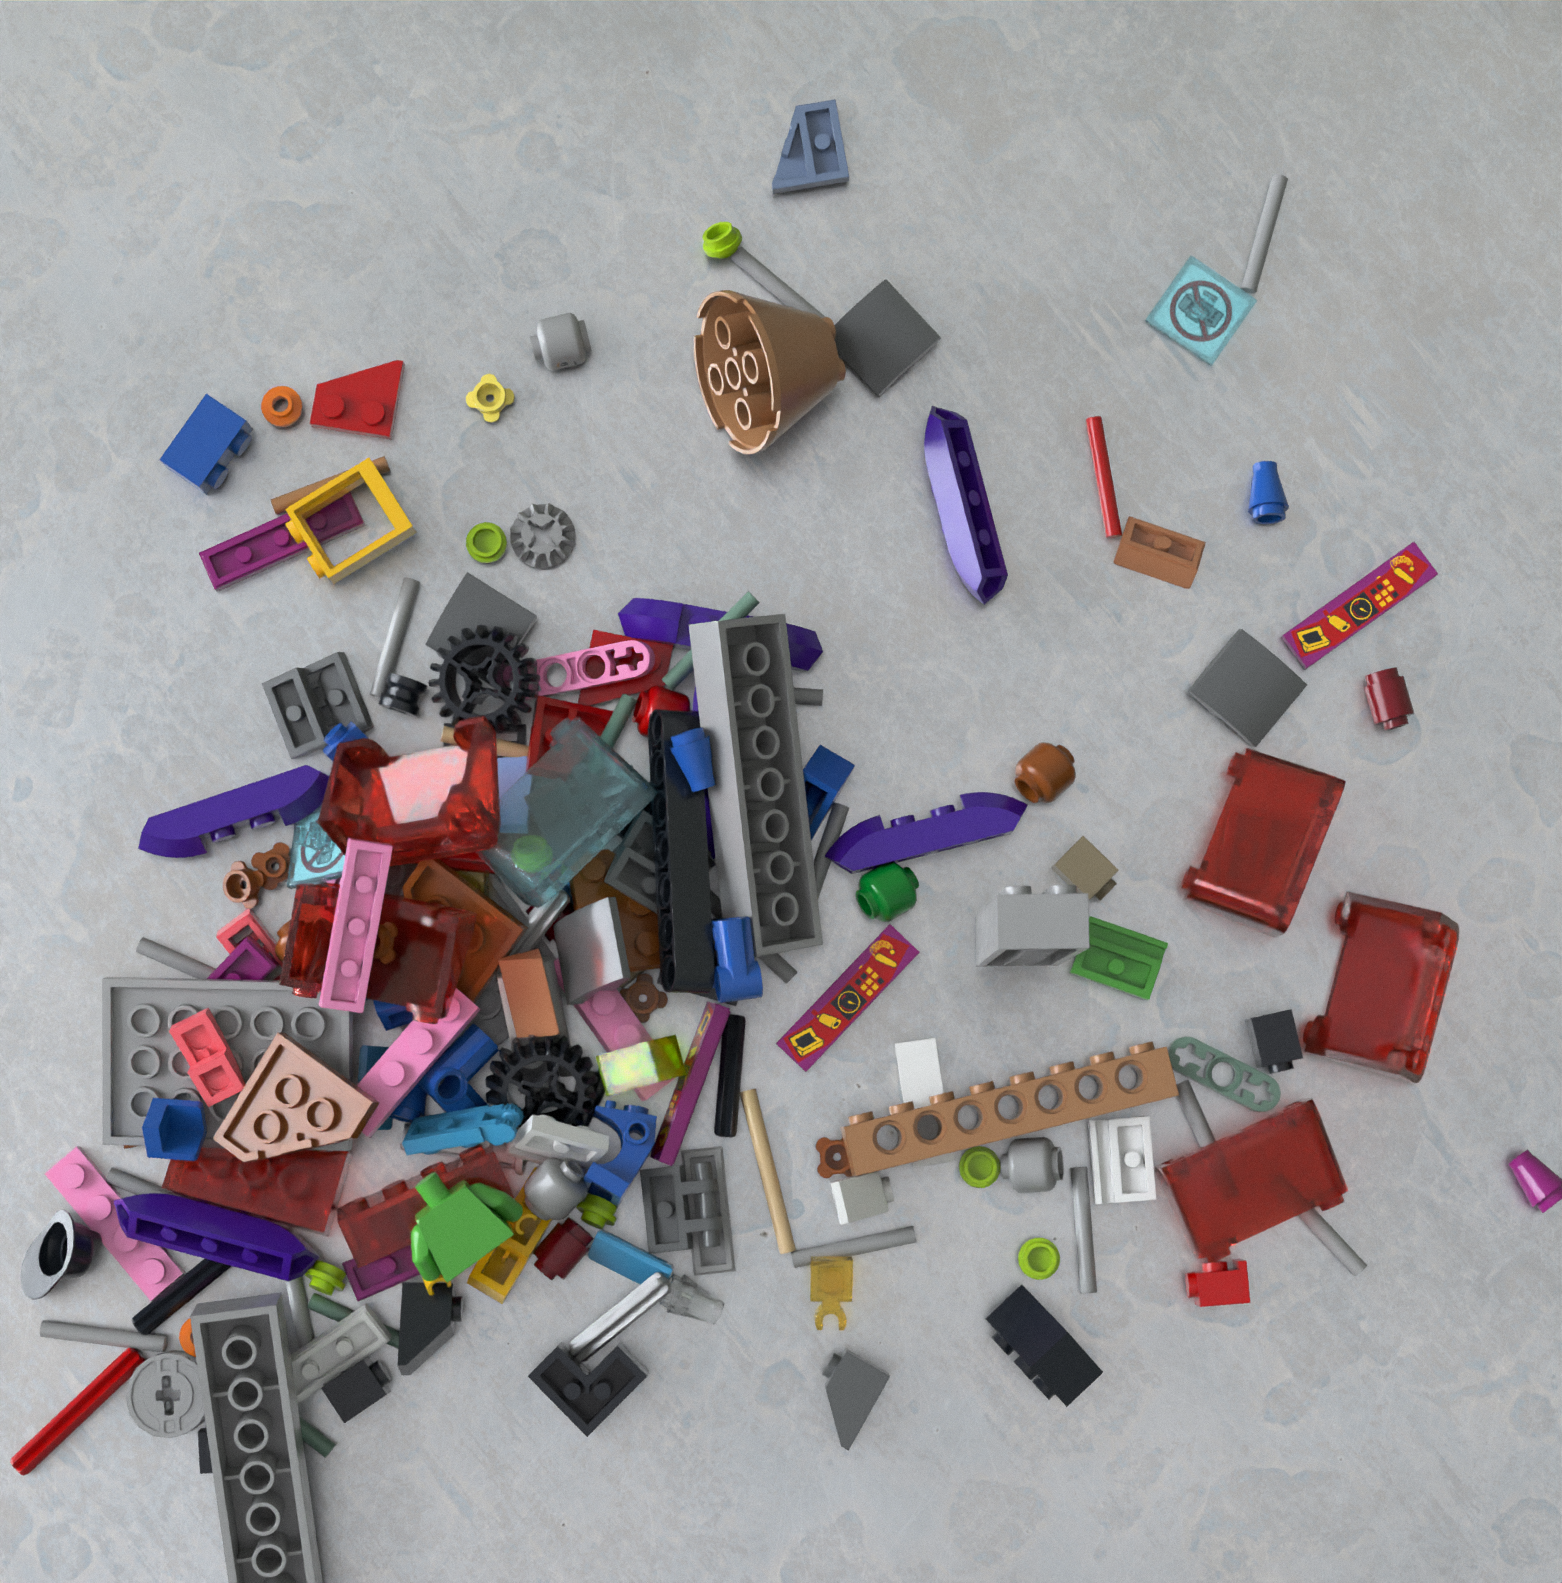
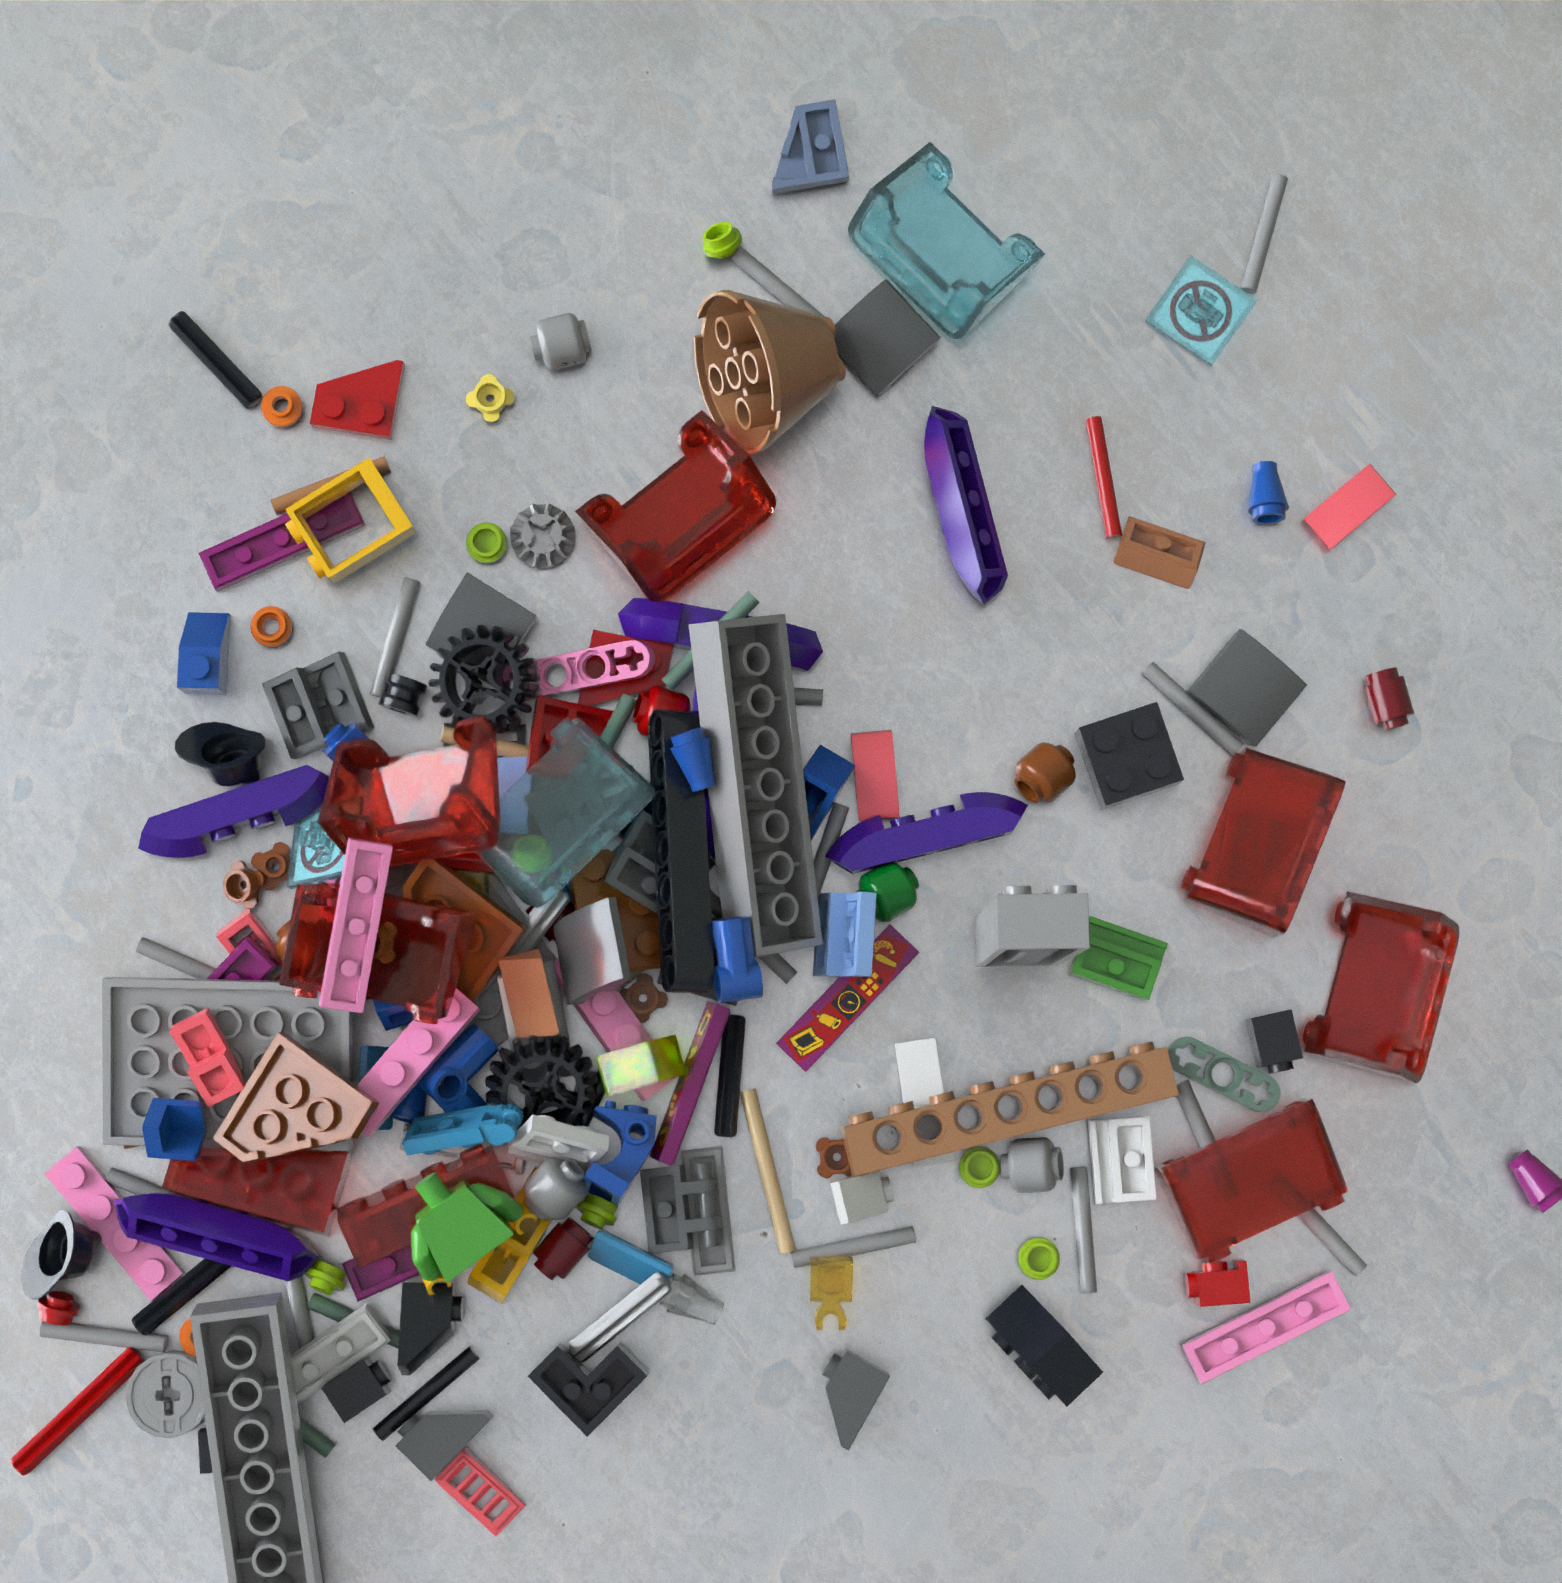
(58, 1308): none -> red plate
(204, 654): none -> blue slope
(207, 445): blue brick -> none
(215, 359): none -> black axle
(224, 751): none -> black piece
(260, 620): none -> orange plate
(426, 1393): none -> black bar
(439, 1437): none -> dark grey slope
(478, 1468): none -> coral slope
(684, 514): none -> clear red windscreen
(846, 935): none -> light blue slope
(875, 774): none -> coral slope
(937, 246): none -> clear light blue windscreen
(1087, 869): dark tan brick -> none
(1129, 756): none -> black brick
(1193, 708): none -> light grey bar
(1265, 1327): none -> bright pink plate
(1350, 506): none -> coral slope
(1359, 605): tile -> none

